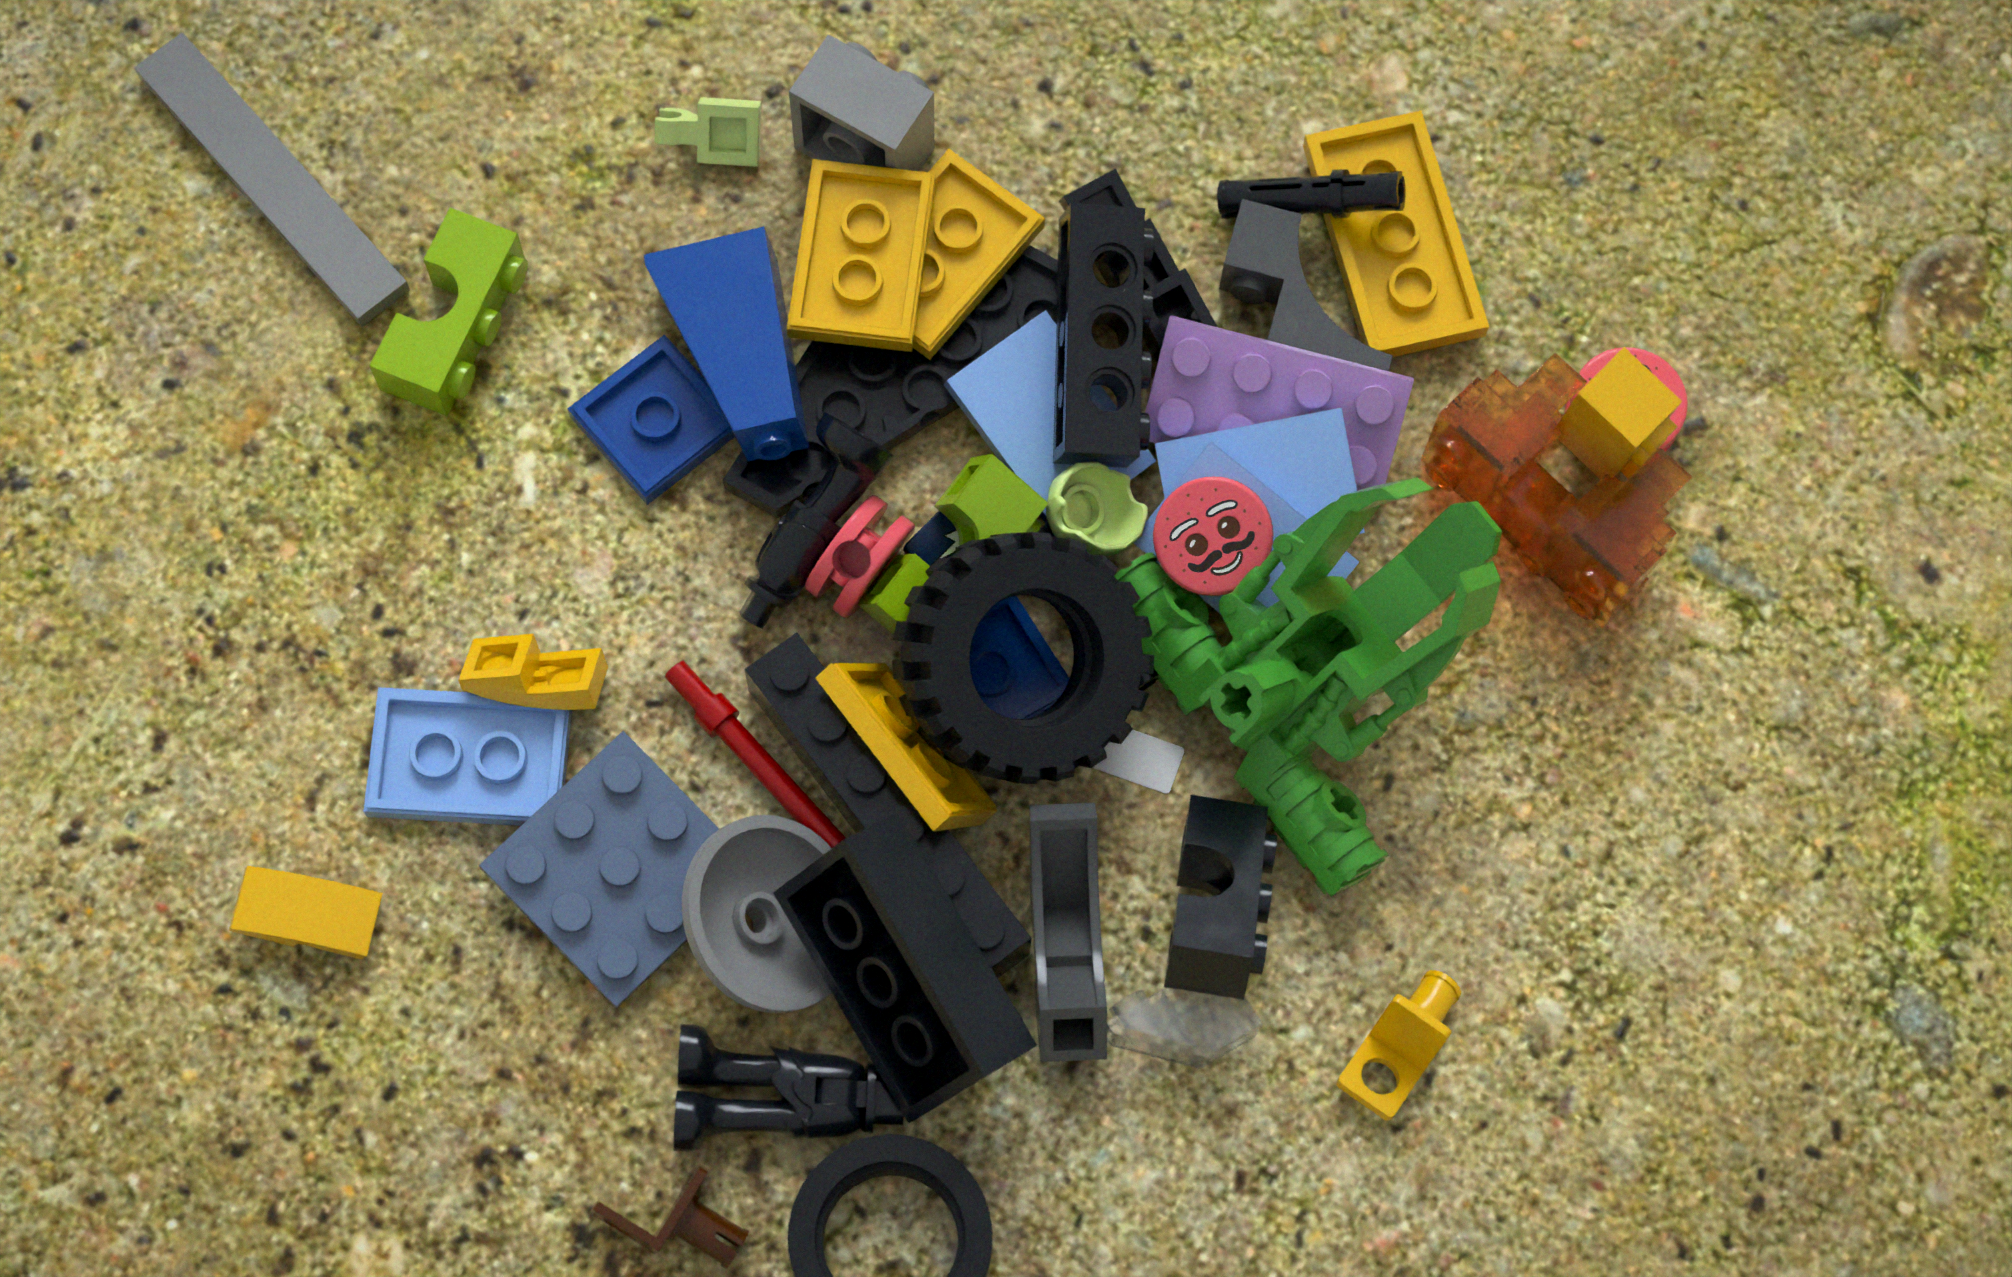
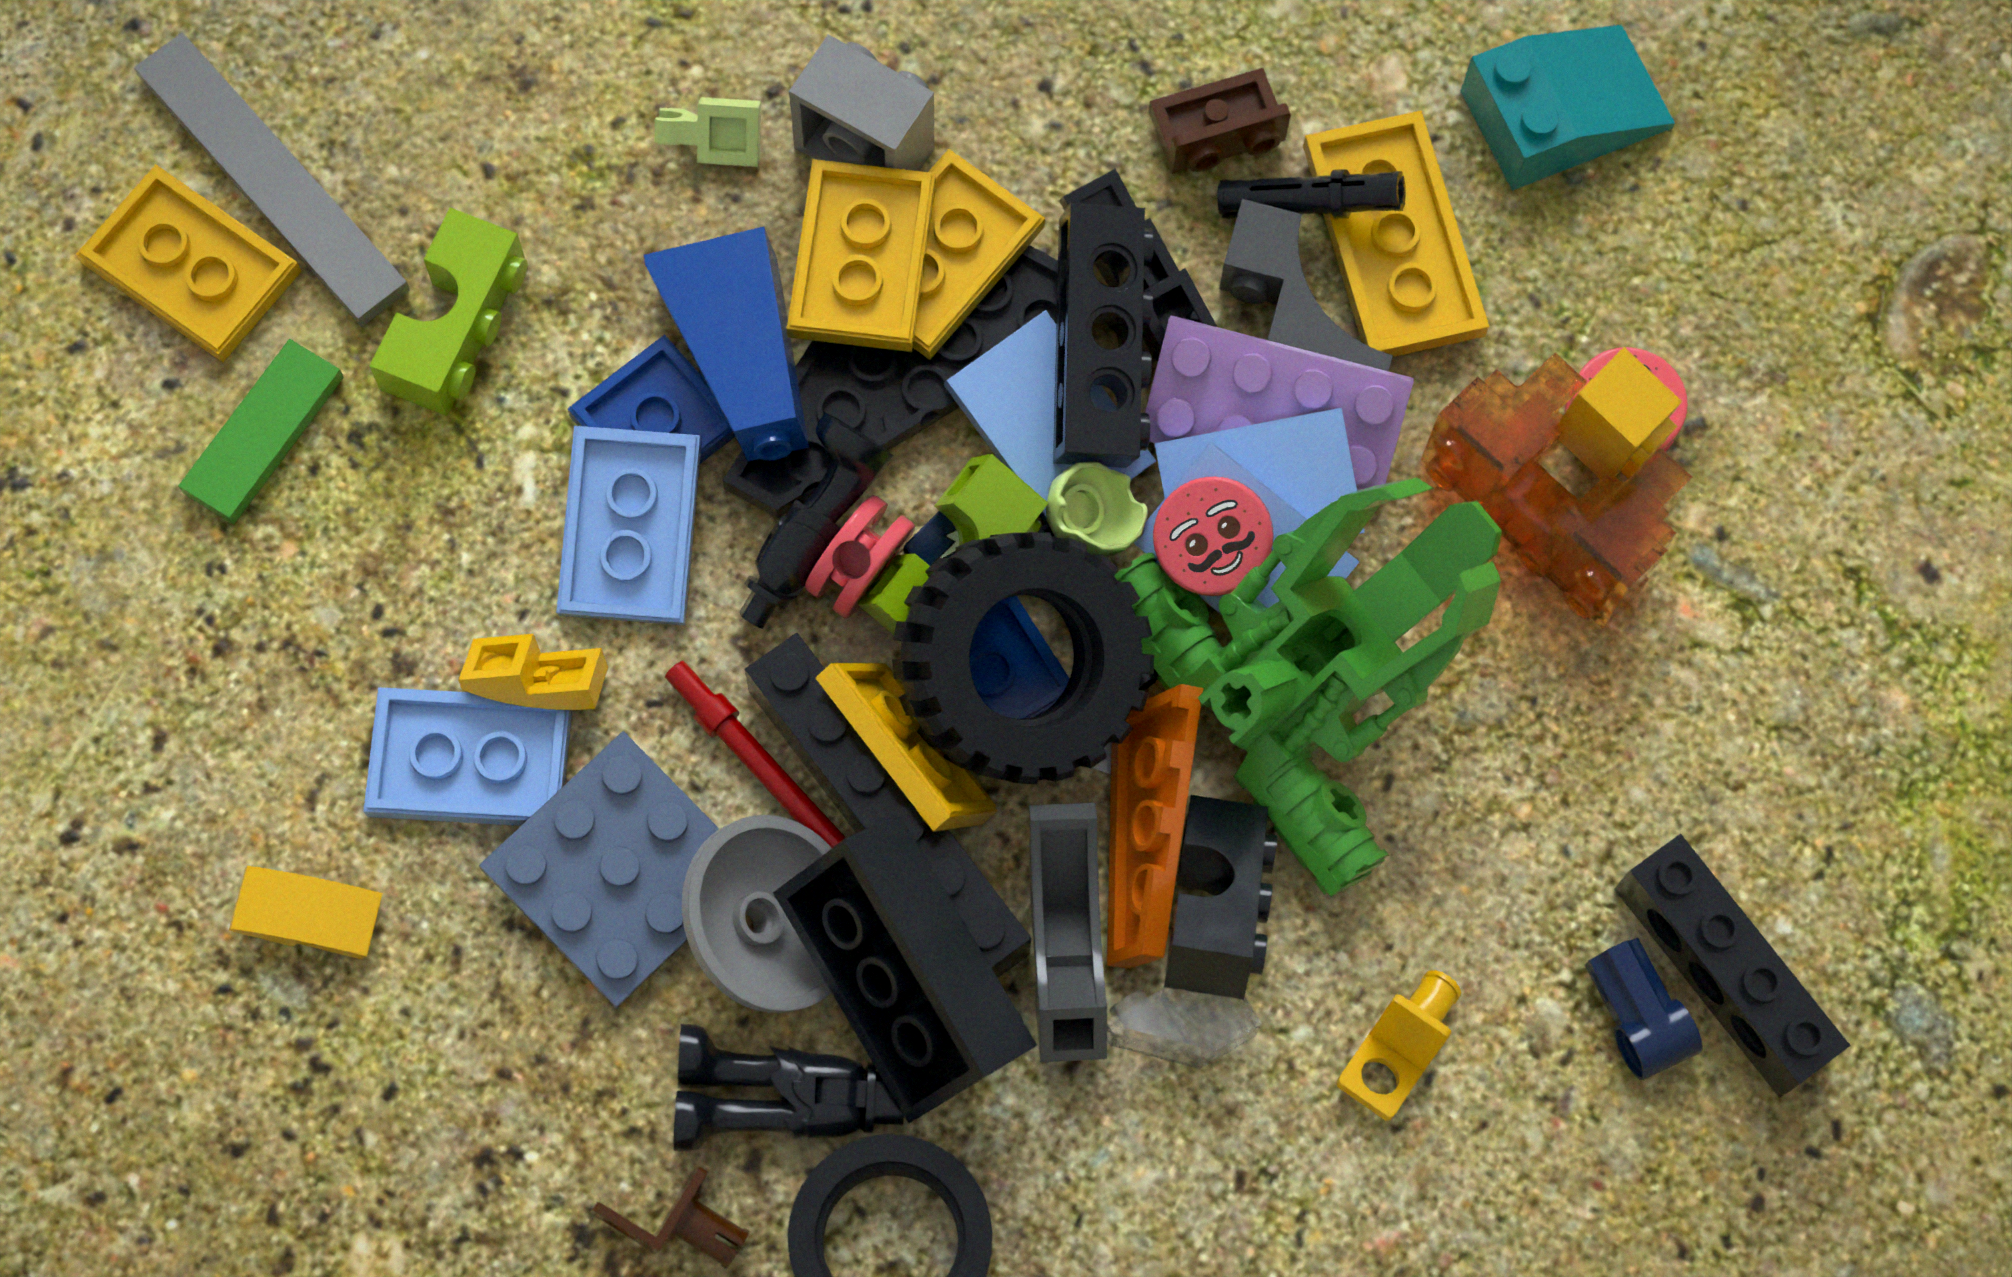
(189, 263): none -> yellow tile
(261, 431): none -> bright green tile
(629, 525): none -> light blue tile
(1147, 823): none -> orange wing
(1219, 121): none -> reddish brown bracket
(1562, 100): none -> teal slope
(1649, 1025): none -> dark blue piece
(1731, 966): none -> black brick

